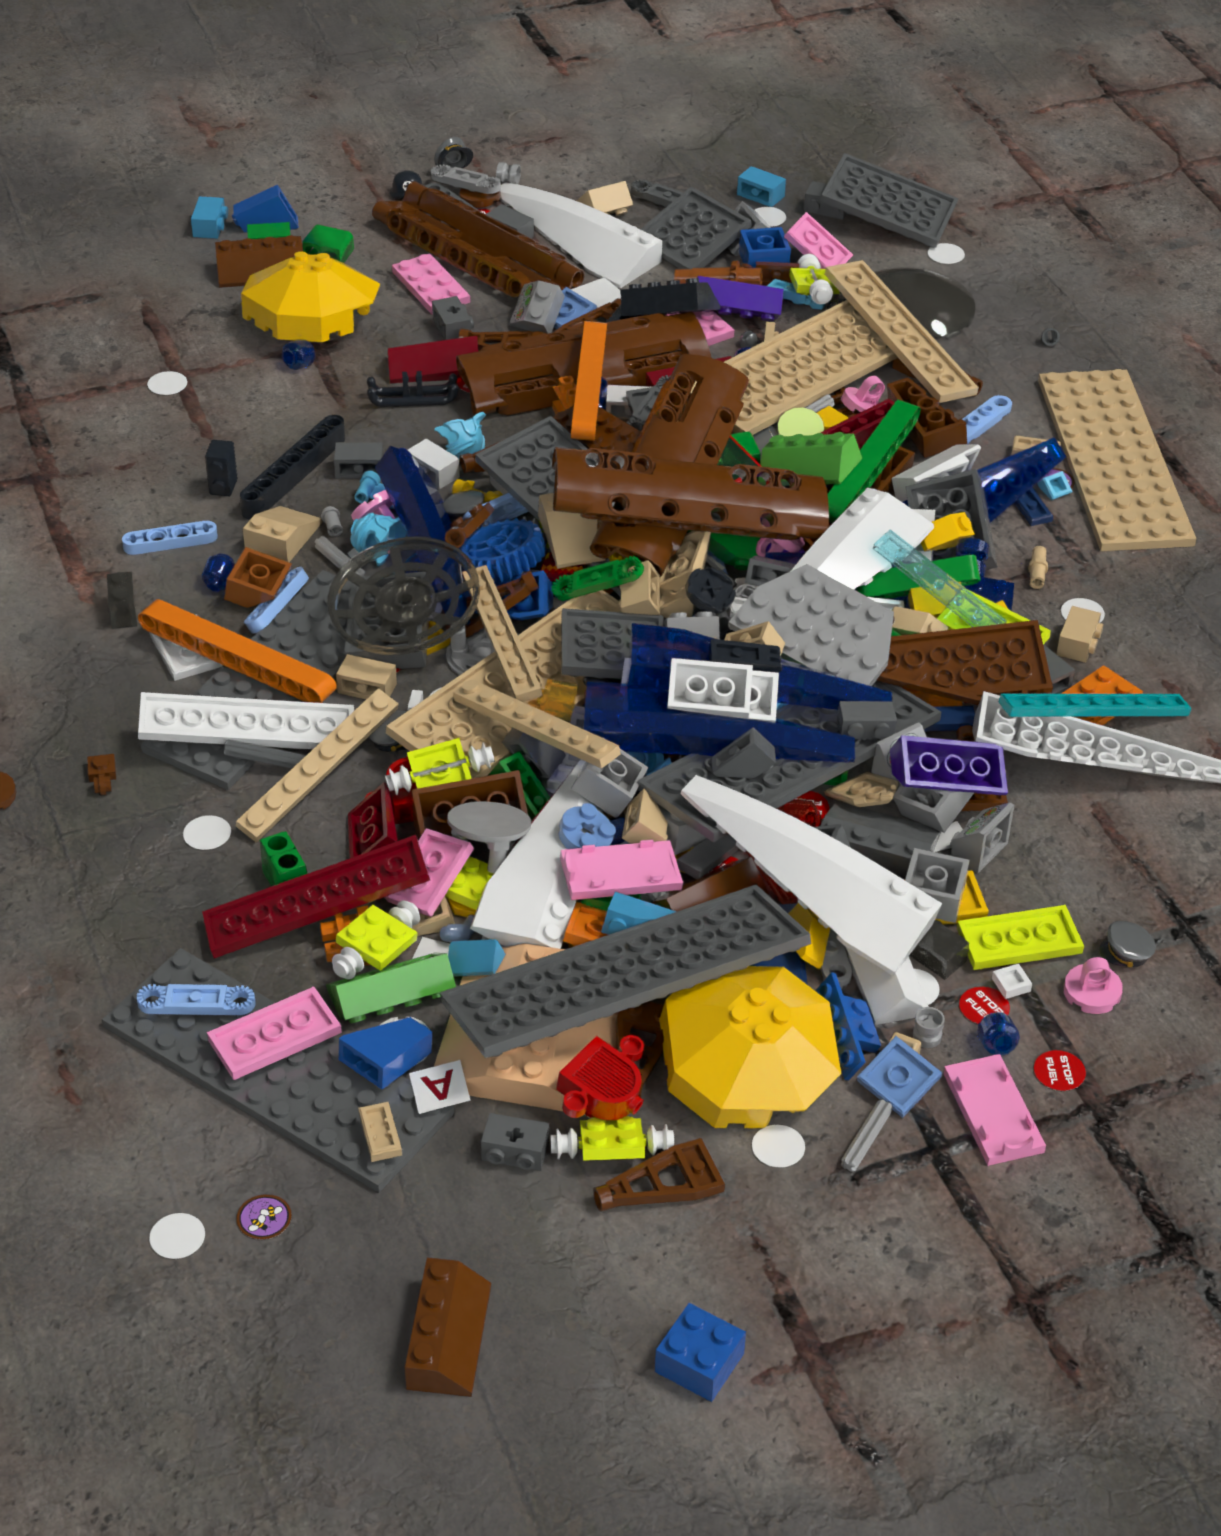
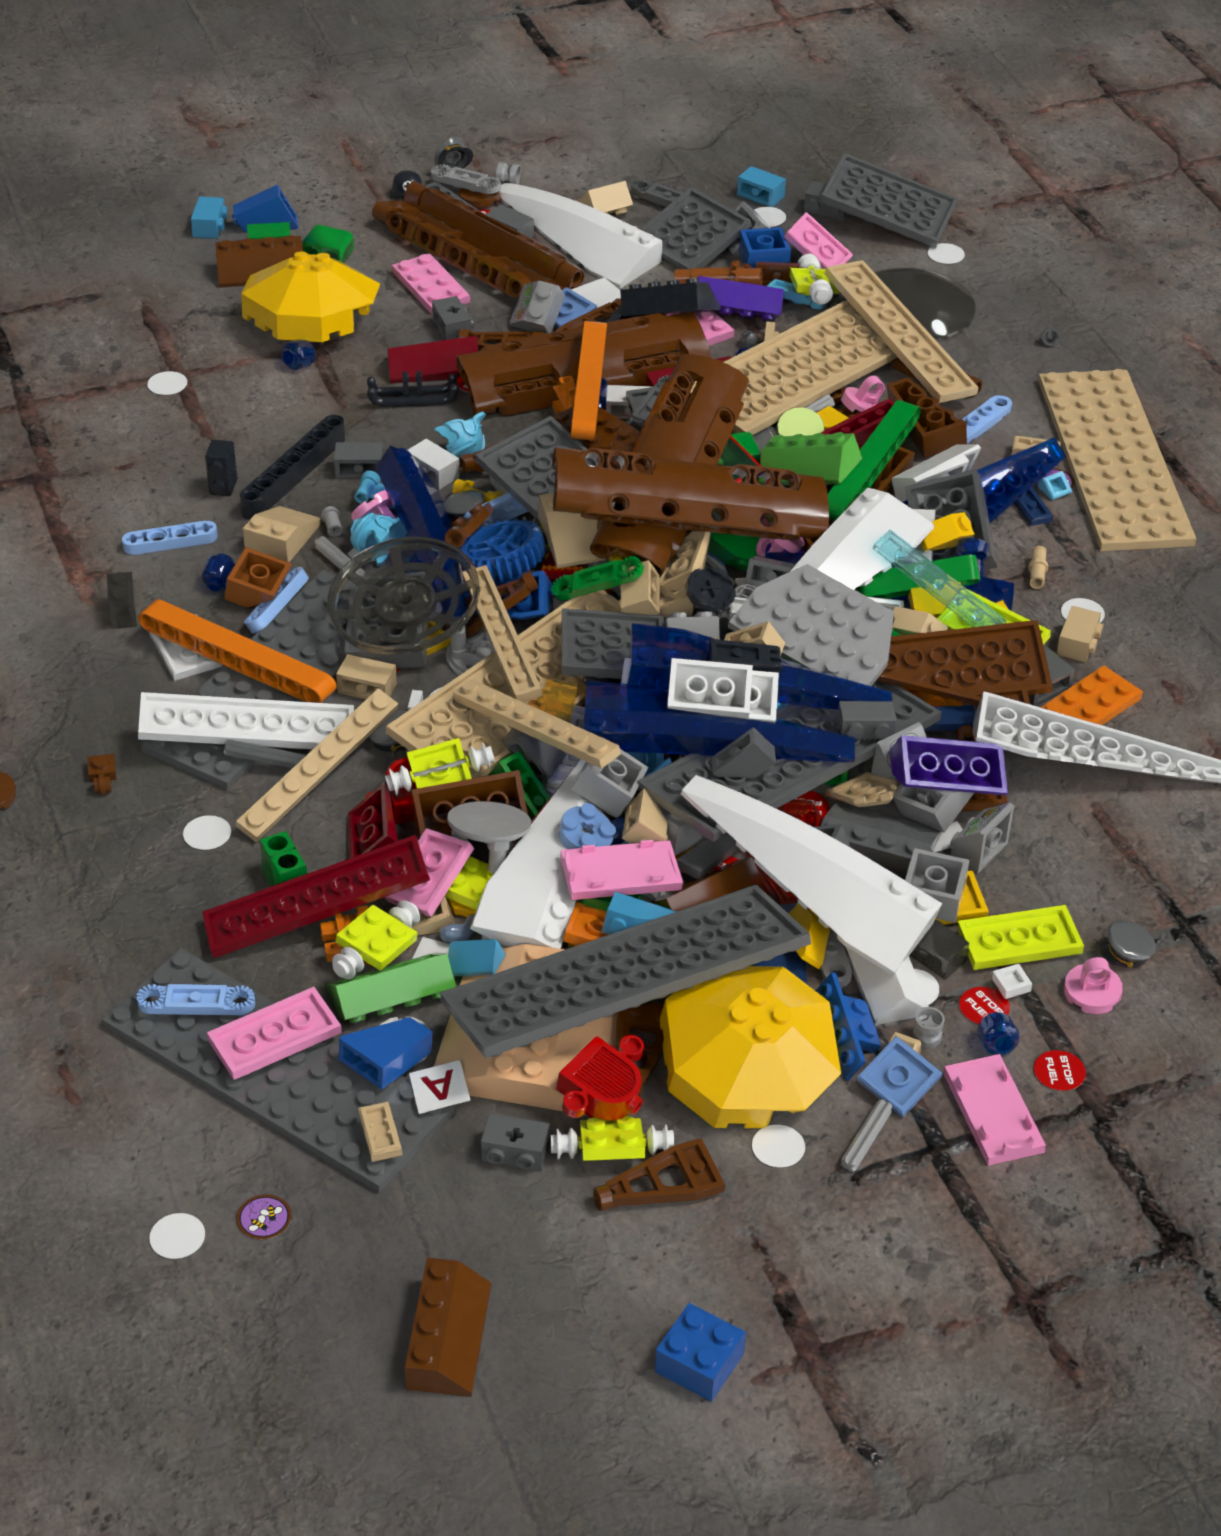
(1093, 705): teal tile -> none

